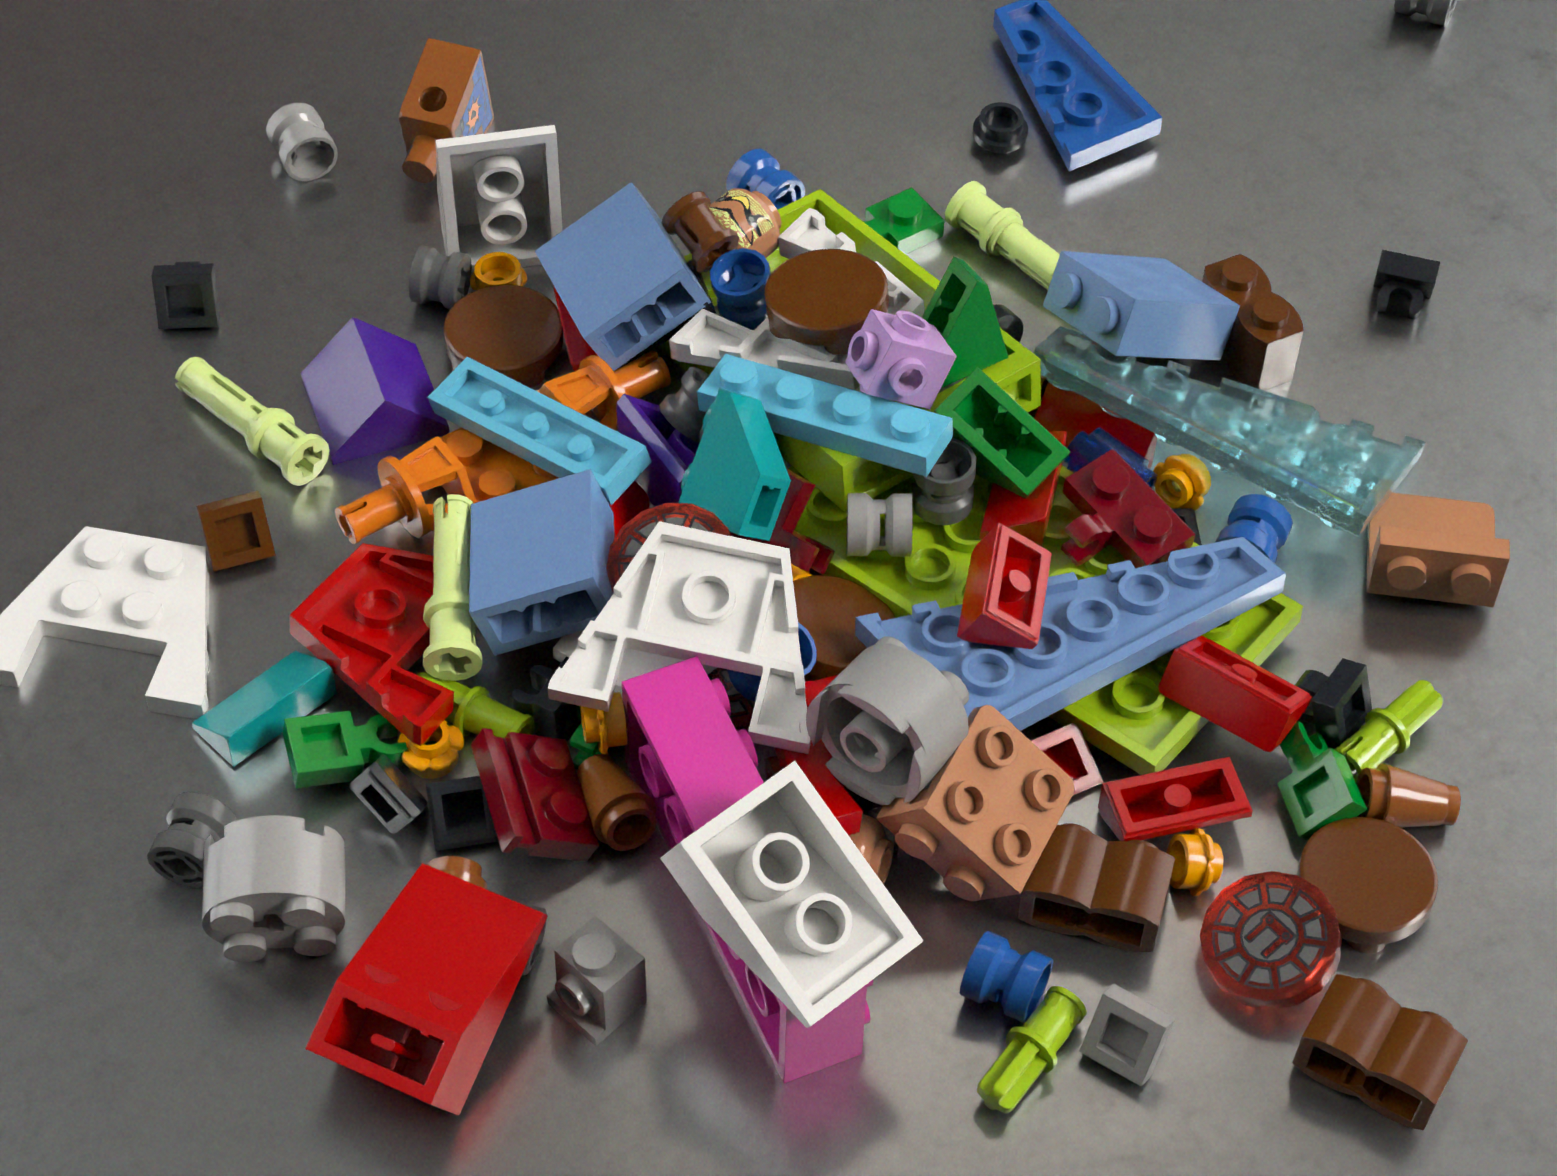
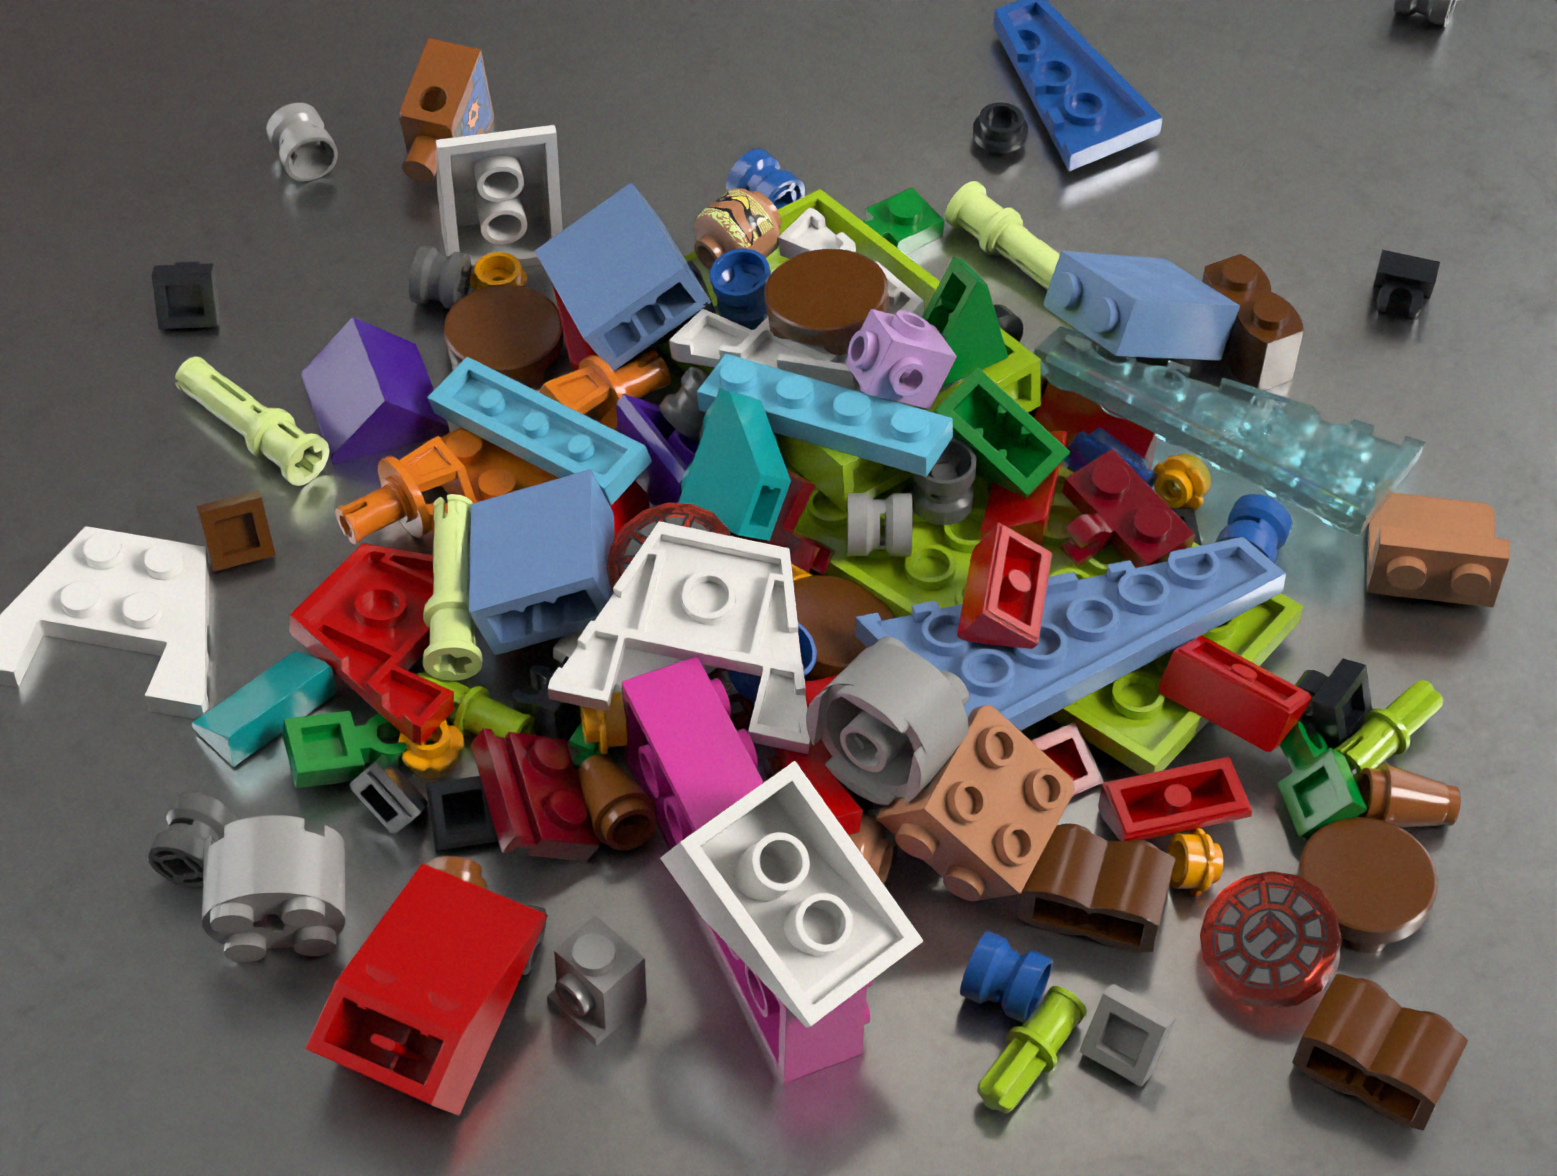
(699, 230): reddish brown bush -> none

